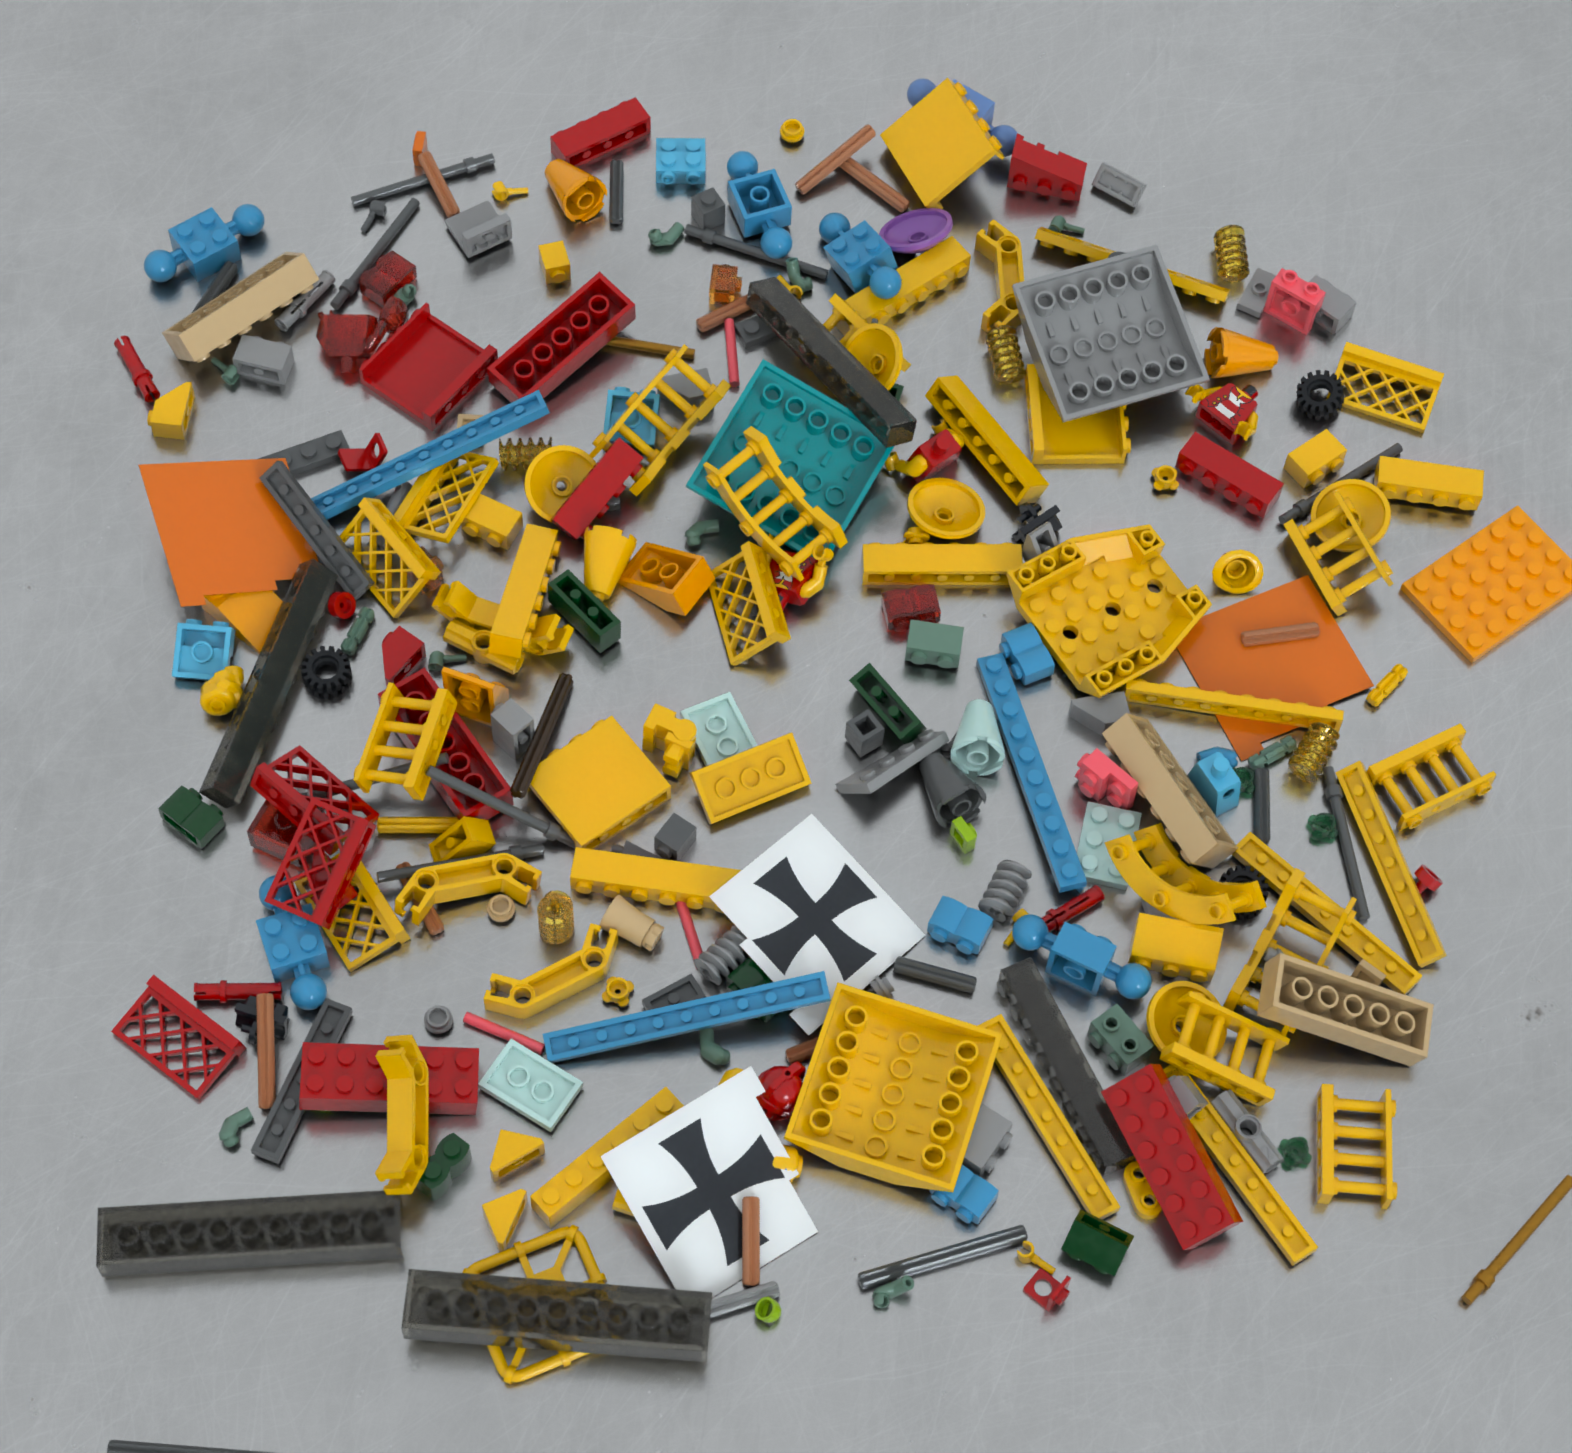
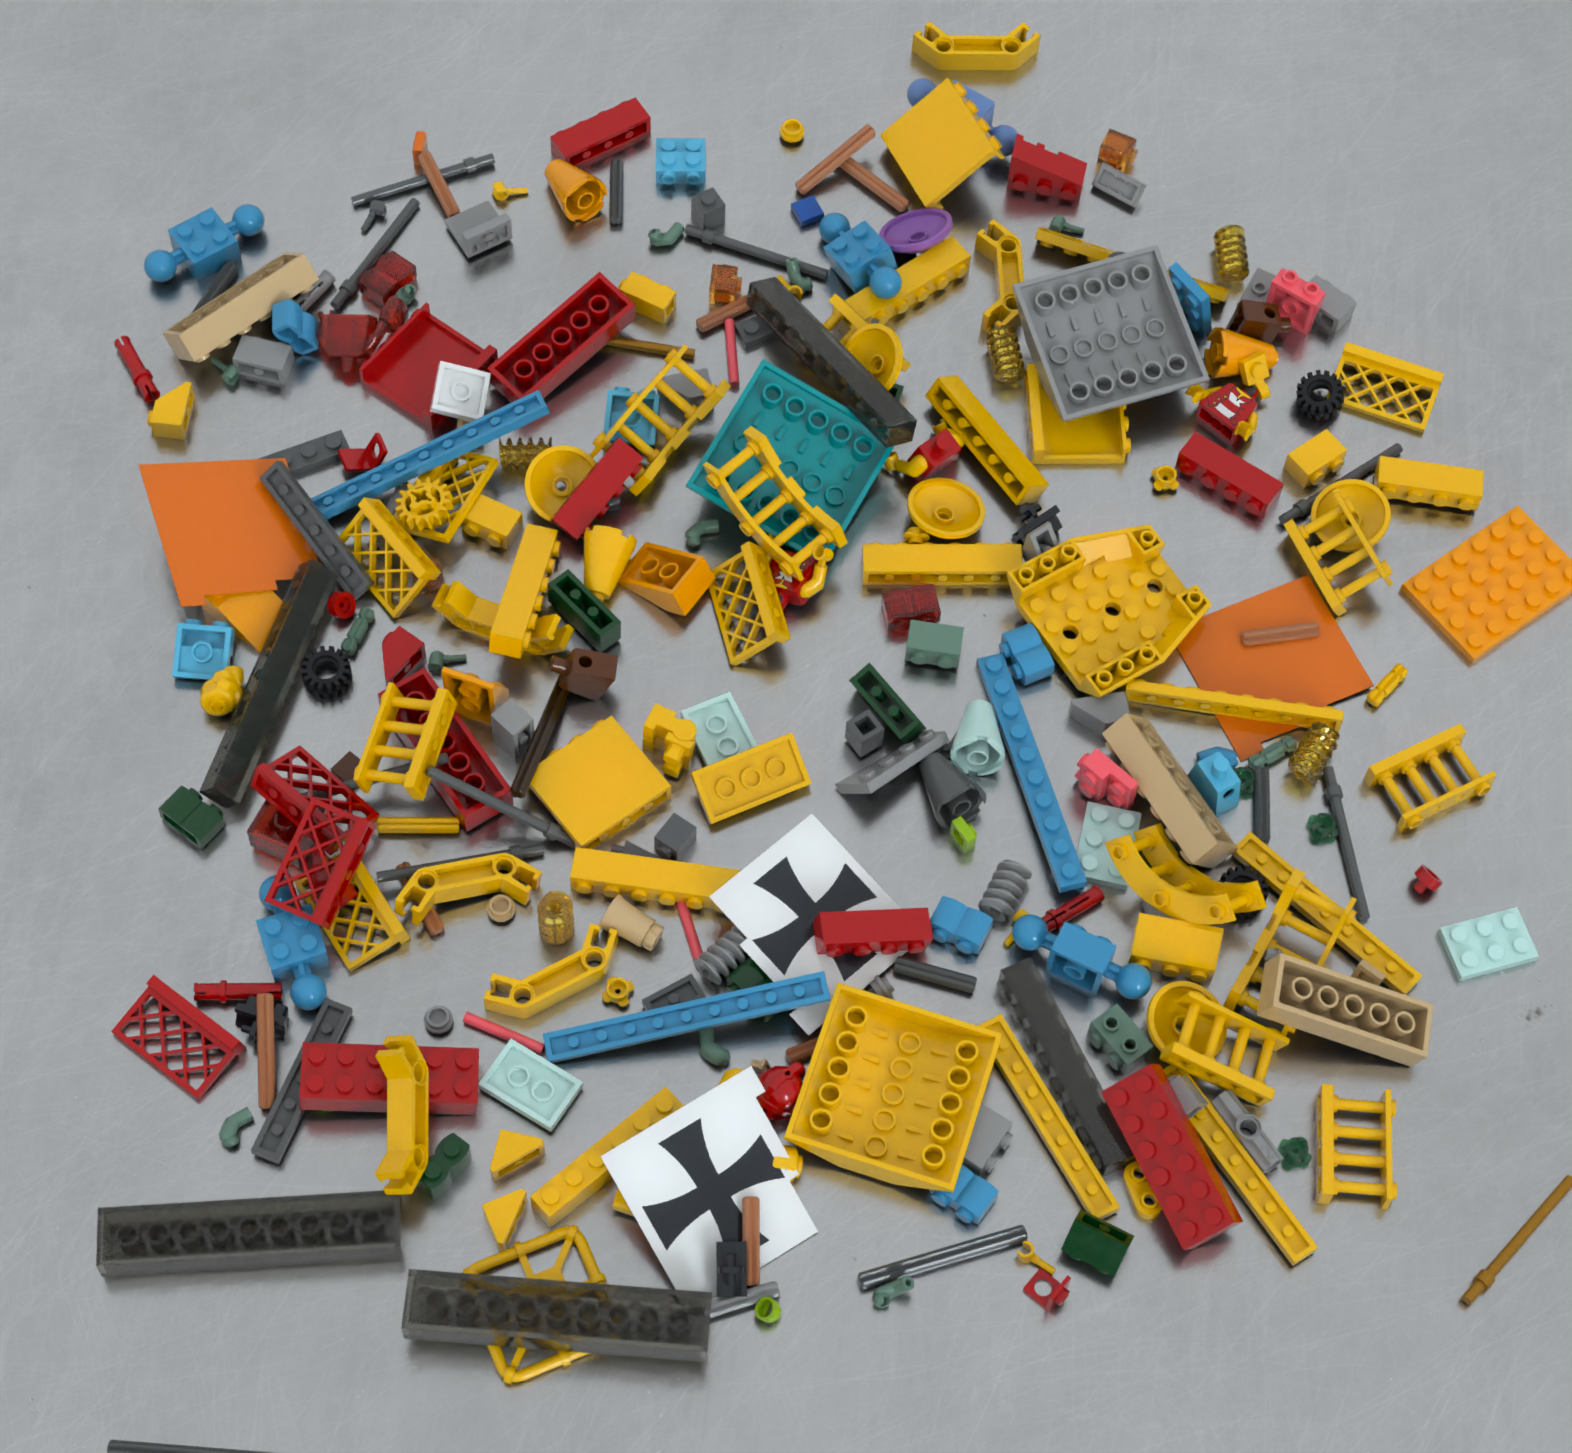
(294, 326): none -> dark azure brick
(345, 767): none -> reddish brown tile
(424, 504): none -> yellow gear
(460, 392): none -> white plate
(463, 839): yellow slope -> none
(471, 639): yellow piece -> none
(554, 262): yellow brick -> none
(585, 672): none -> reddish brown torso
(649, 297): none -> yellow brick
(731, 1268): none -> black hips
(759, 204): dark azure brick -> none
(760, 1066): none -> tan piece
(807, 211): none -> blue tile
(872, 931): none -> red brick
(975, 51): none -> yellow piece
(1118, 150): none -> clear orange brick
(1193, 300): none -> dark azure plate
(1237, 572): yellow hat -> none
(1254, 371): none -> yellow plate
(1258, 320): none -> reddish brown torso
(1391, 864): yellow plate -> none
(1488, 944): none -> light aqua plate

